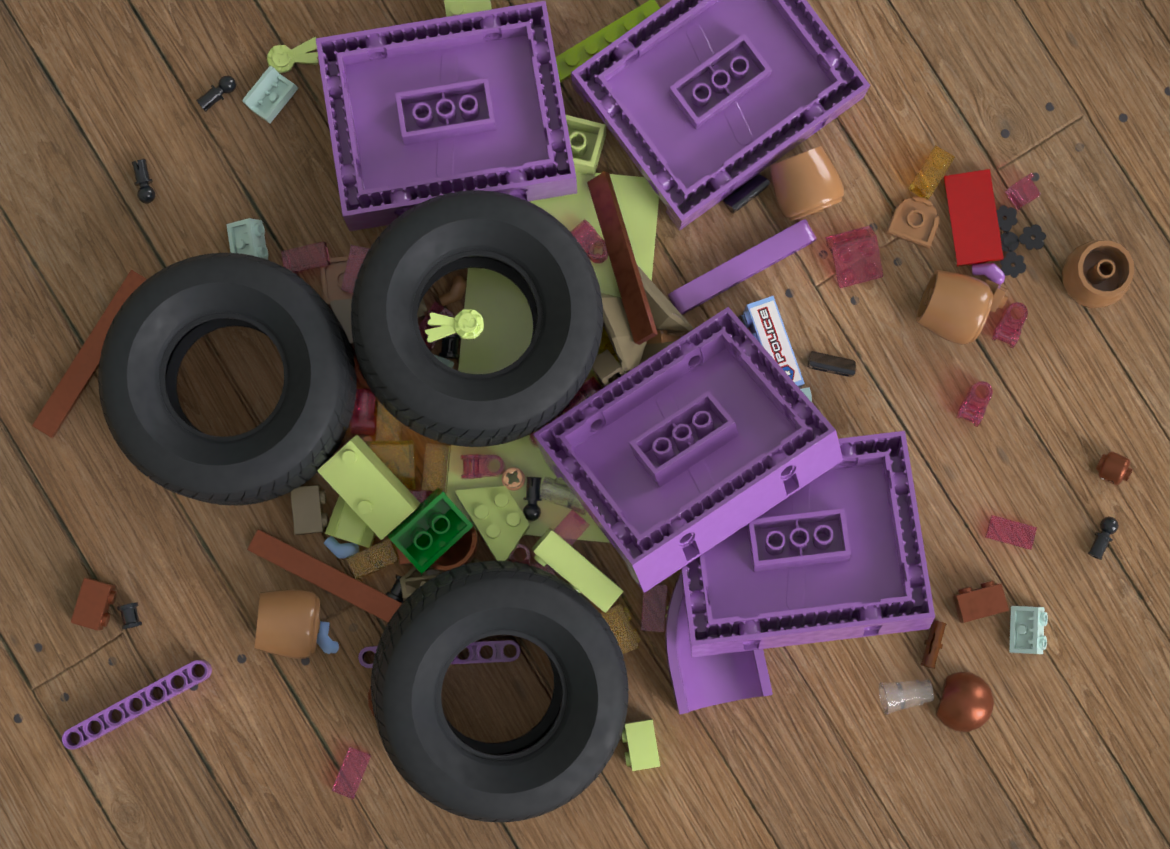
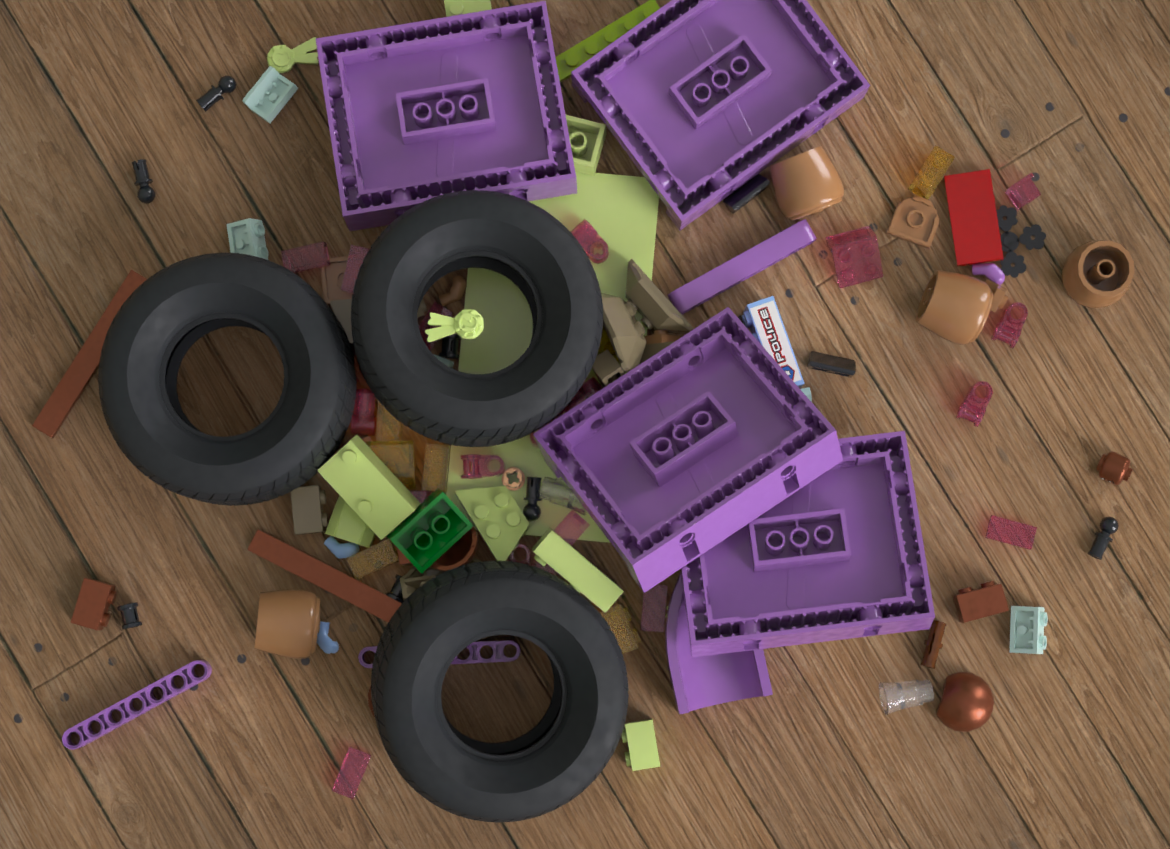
(622, 258): copper tile -> none

